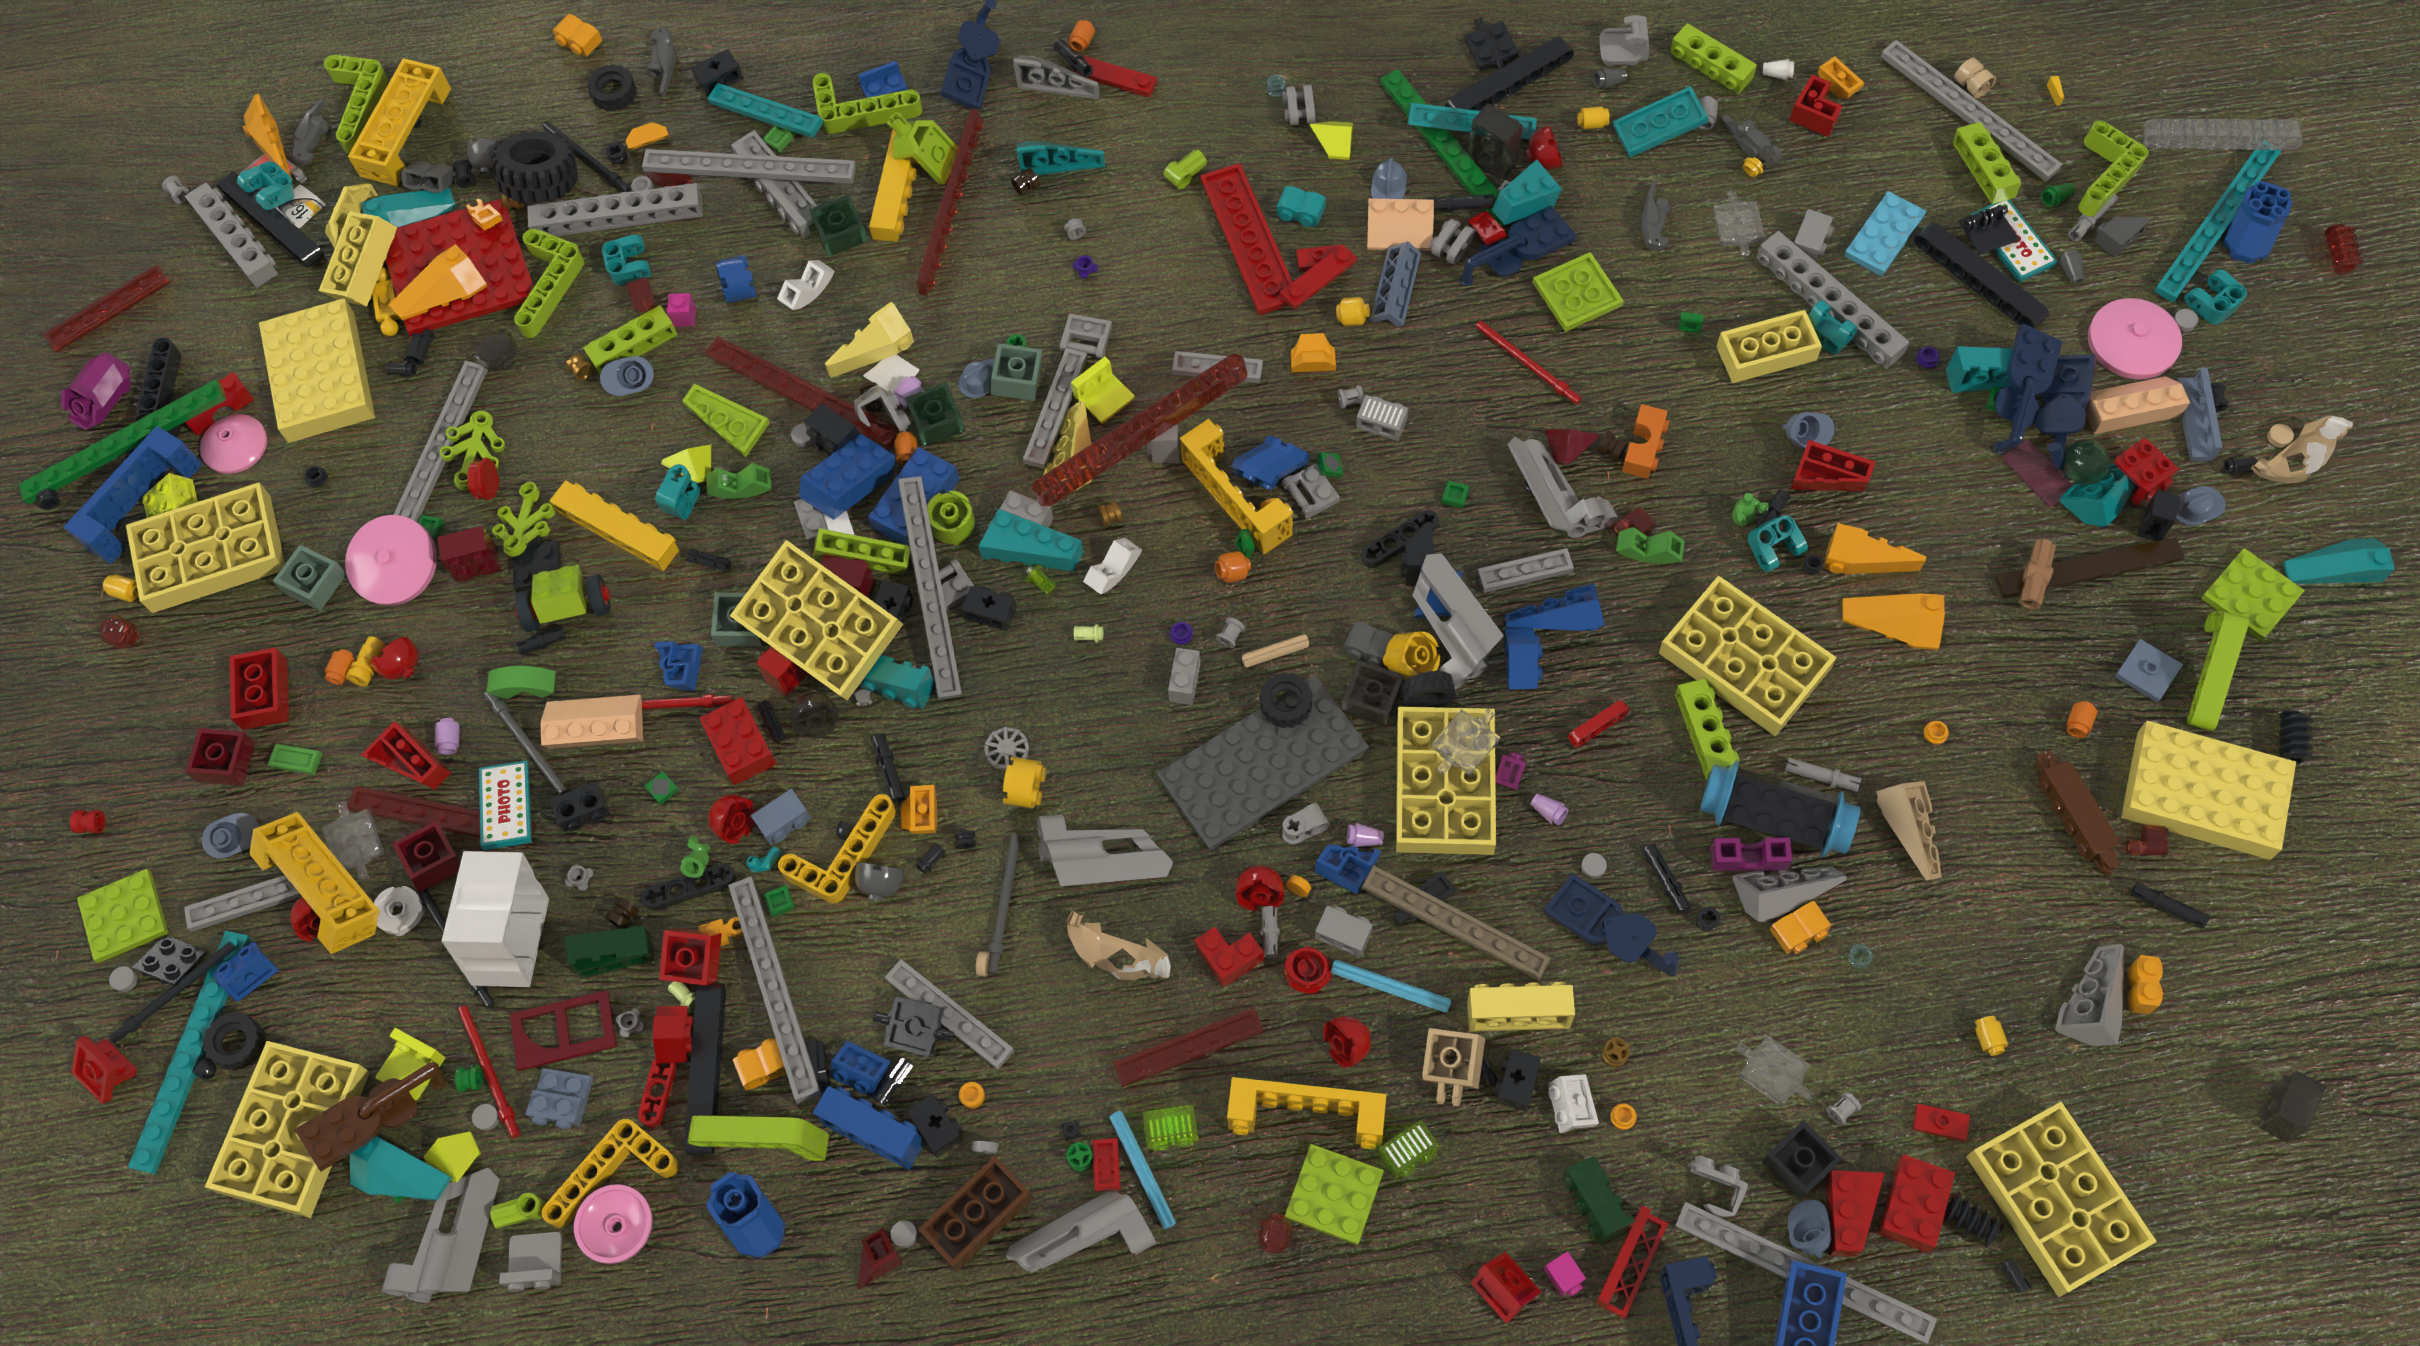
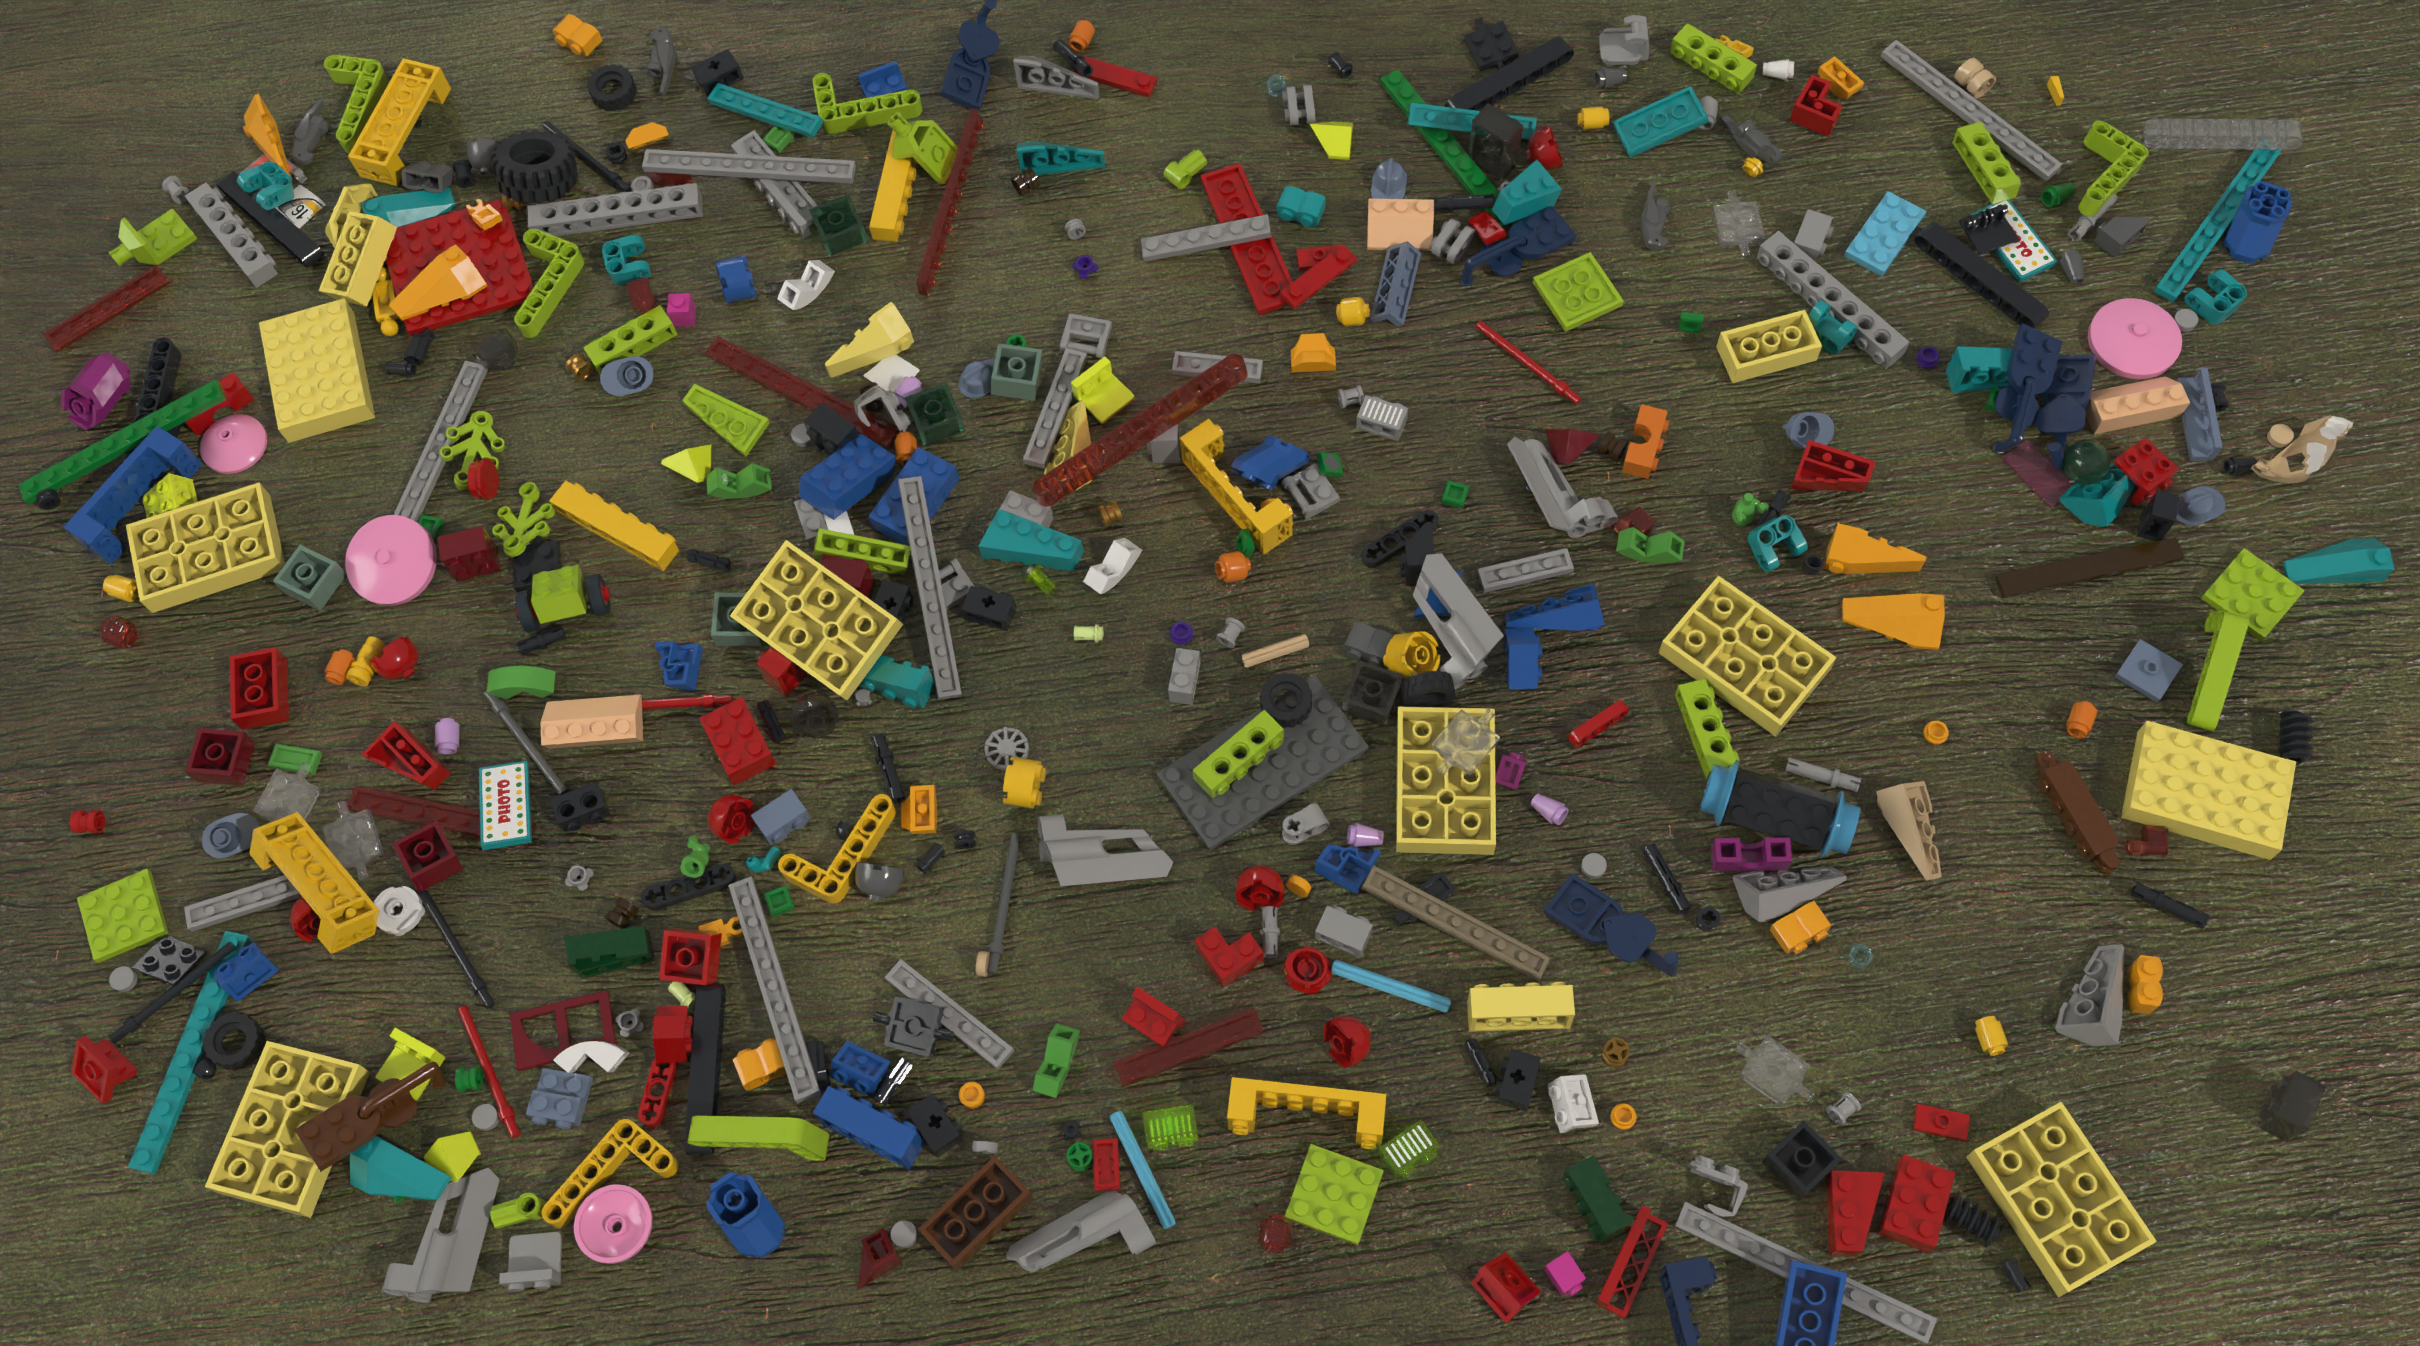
(154, 241): none -> lime plate
(287, 795): none -> clear plate
(313, 472): black plate -> none
(495, 919): white tile -> none
(605, 1054): none -> white brick
(661, 788): green tile -> none
(672, 495): teal piece -> none
(951, 517): lime brick -> none
(1057, 1060): none -> bright green brick
(1096, 947): tan animal -> none
(1152, 1017): none -> red bracket
(1206, 238): none -> light grey plate
(1262, 727): none -> lime brick
(1344, 68): none -> black pin
(1462, 1073): tan hinge -> none
(1739, 47): none -> yellow plate
(1810, 1227): sand blue piece -> none
(2037, 574): medium nougat piece -> none
(2343, 248): clear red piece -> none

